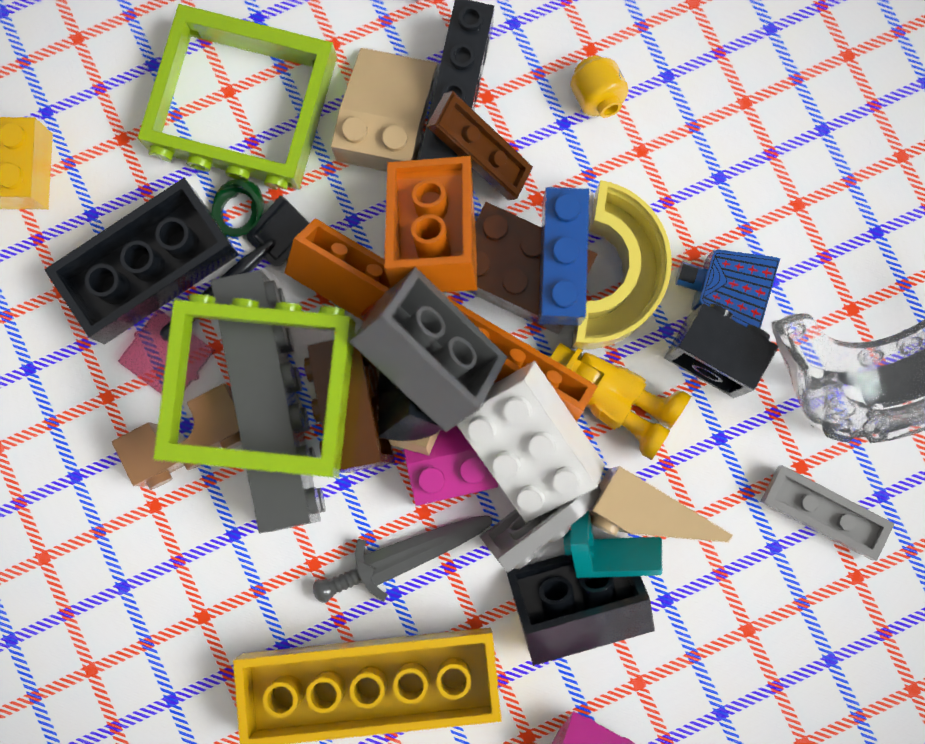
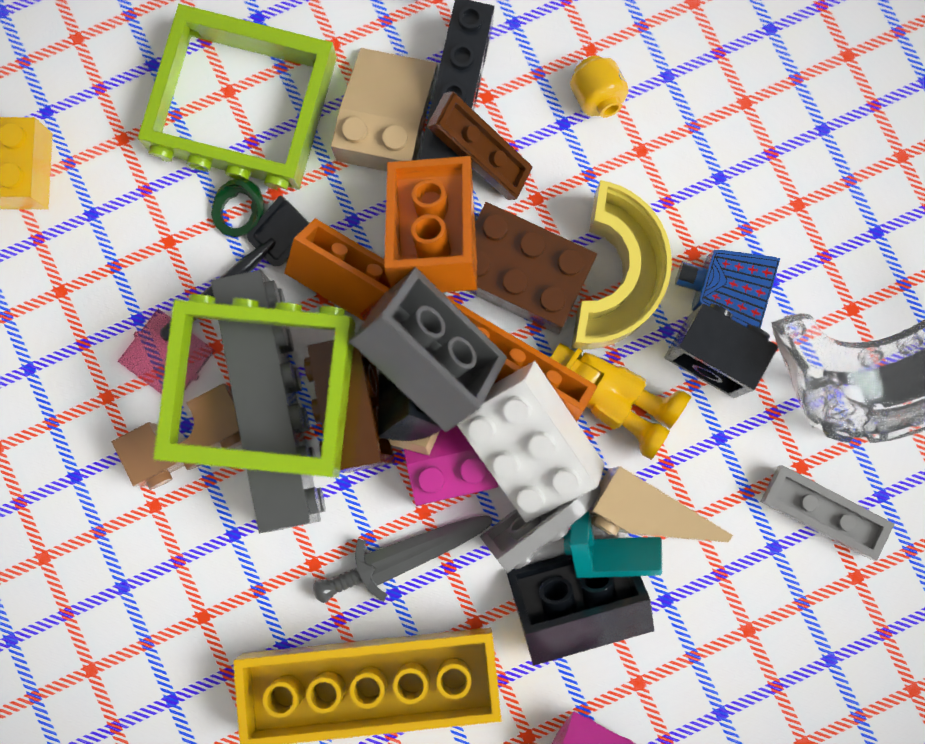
(141, 262): black brick -> none
(564, 256): blue brick -> none

